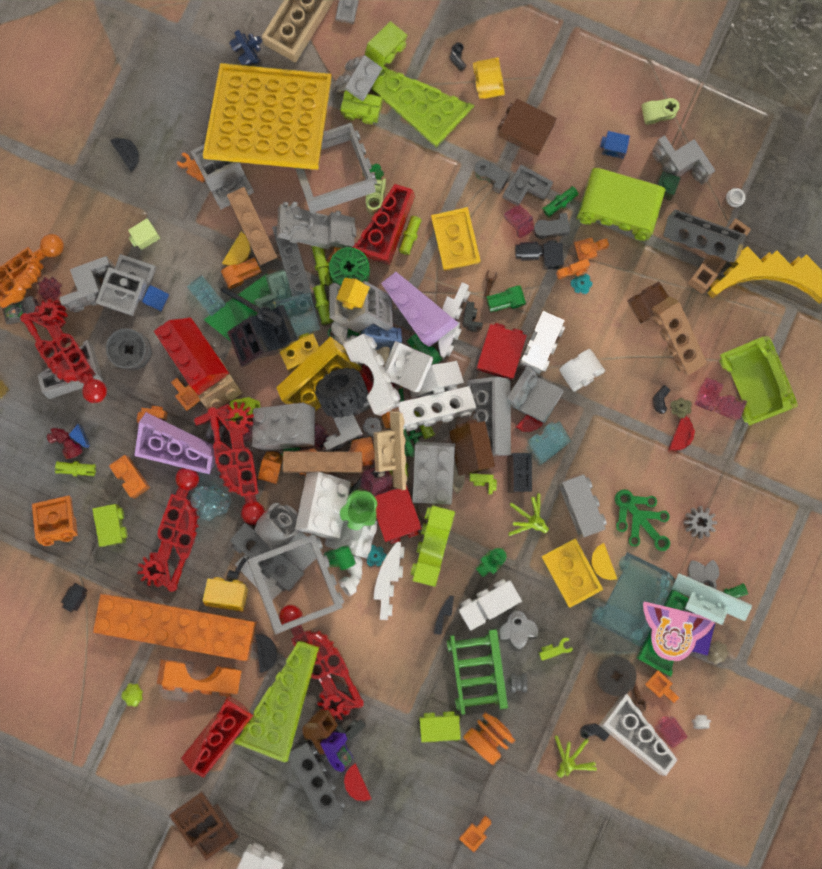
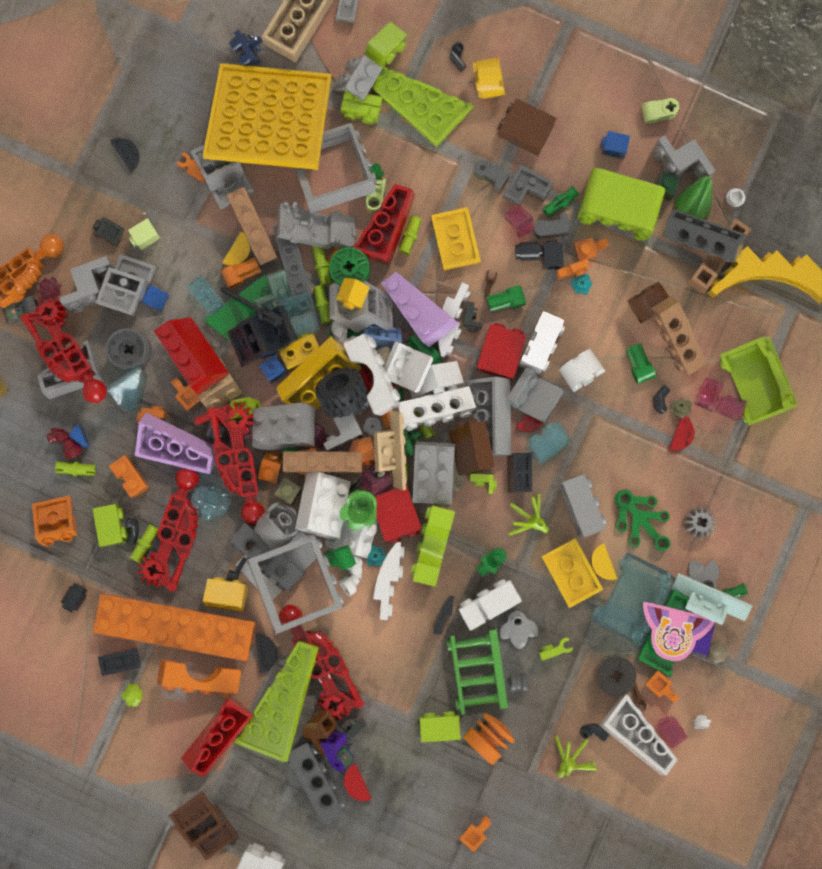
(107, 230): none -> pearl dark grey bracket
(119, 662): none -> black plate
(129, 389): none -> clear light blue slope
(134, 530): none -> black arm
(144, 543): none -> lime pin
(273, 369): none -> blue brick
(288, 491): none -> olive brick
(641, 367): none -> green piece
(696, 198): none -> bright green hat

